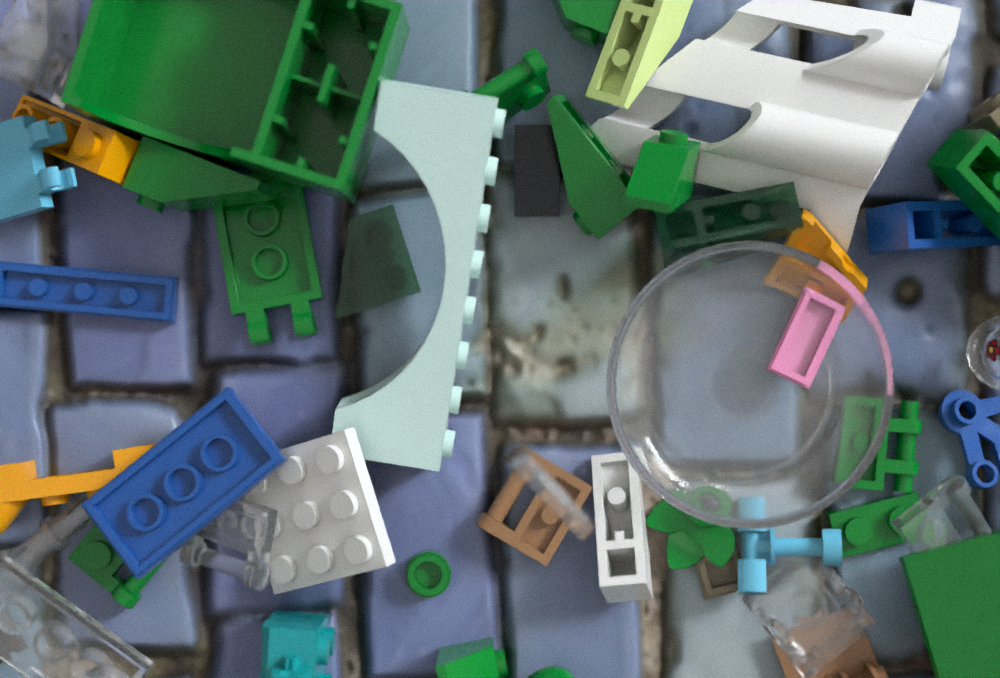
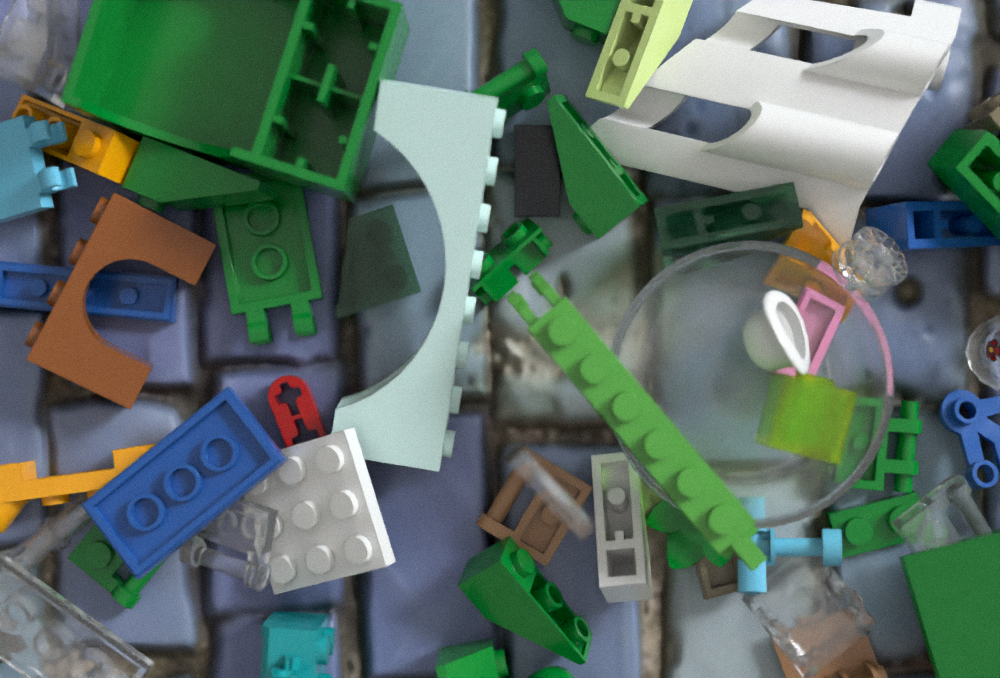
(67, 339): none -> dark orange arch
(284, 414): none -> red beam
(428, 574): green tile -> none
(519, 245): none -> green hinge
(519, 598): none -> green slope
(640, 425): none -> bright green hinge
(663, 172): green slope -> none
(777, 335): none -> white hat
(806, 416): none -> clear neon green head
(869, 264): none -> clear wheel

